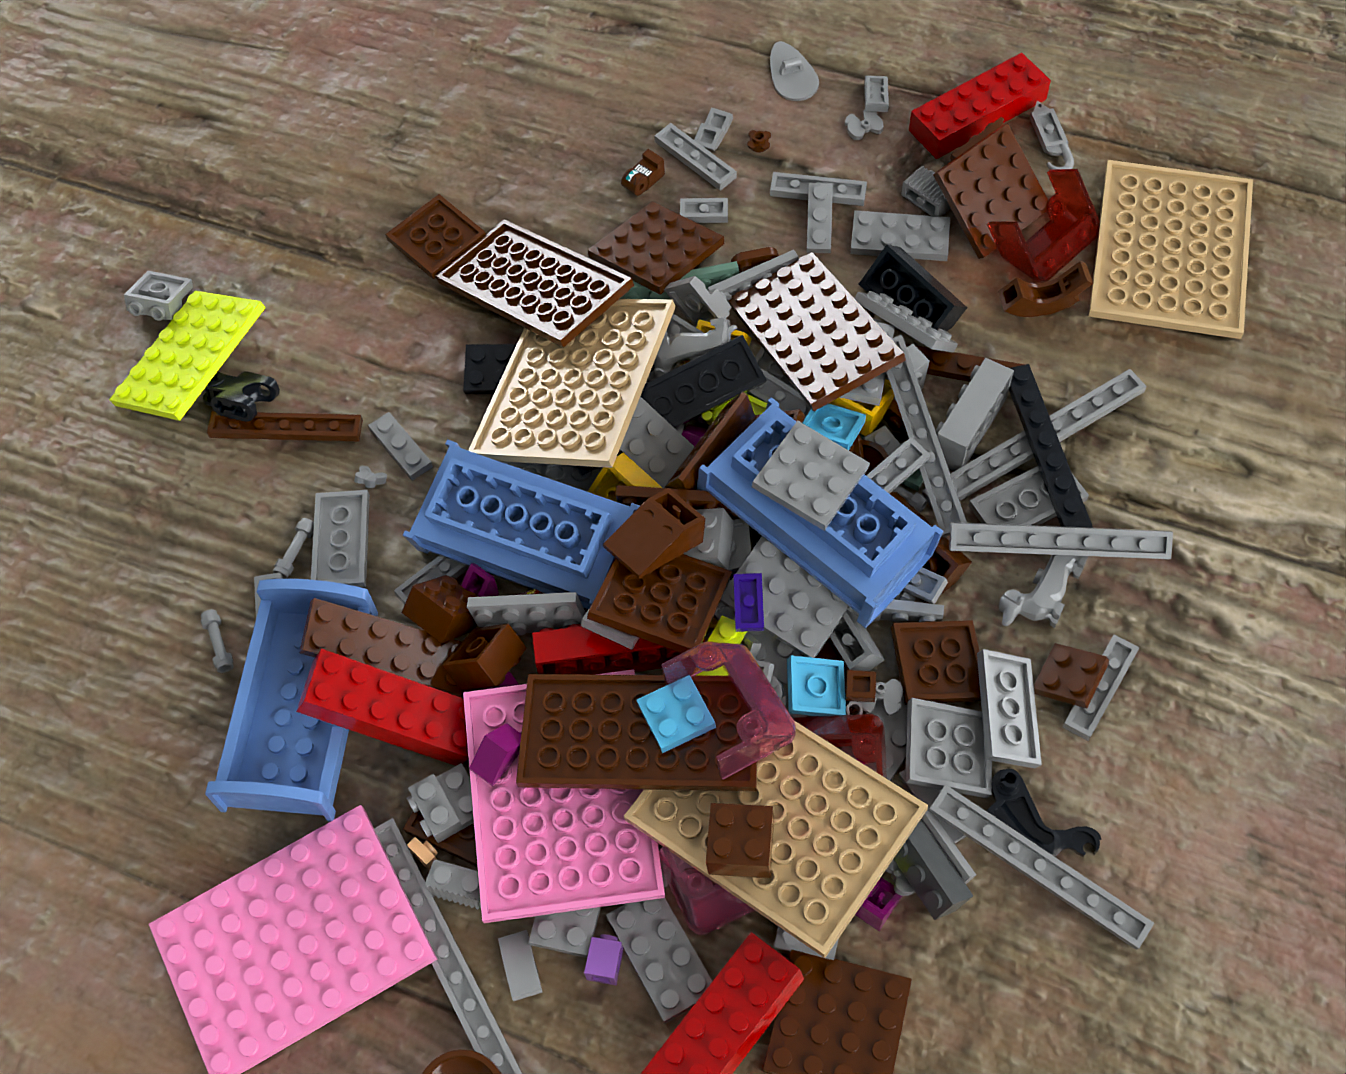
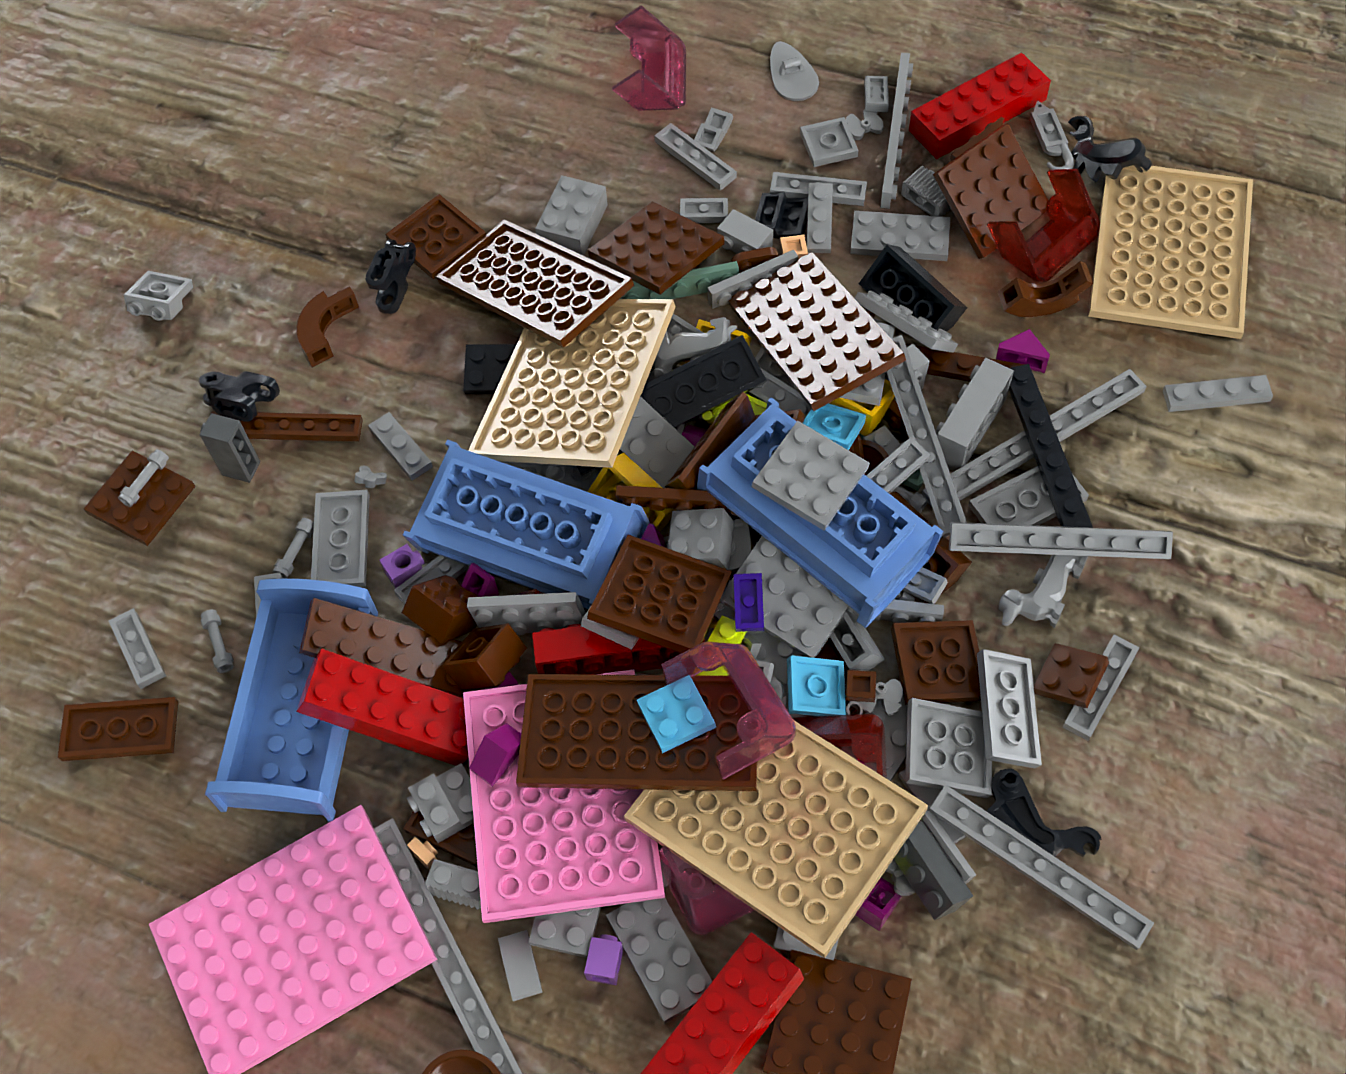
(118, 729): none -> reddish brown plate
(130, 495): none -> light grey bar
(137, 648): none -> light grey plate
(154, 508): none -> reddish brown plate
(187, 354): neon yellow plate -> none
(230, 447): none -> dark grey brick
(315, 320): none -> reddish brown arch
(390, 269): none -> black piece
(393, 561): none -> medium lavender brick
(573, 213): none -> light grey brick
(644, 173): reddish brown leg -> none
(656, 533): reddish brown slope -> none
(663, 59): none -> clear pink windscreen
(697, 302): light grey plate -> none
(740, 840): reddish brown brick -> none
(744, 233): none -> light grey brick
(759, 141): reddish brown plate -> none
(783, 214): none -> black slope
(794, 243): none -> light nougat plate
(829, 142): none -> light grey plate
(896, 136): none -> light grey plate
(1024, 350): none -> magenta slope
(1106, 156): none -> black animal
(1217, 393): none -> light grey plate

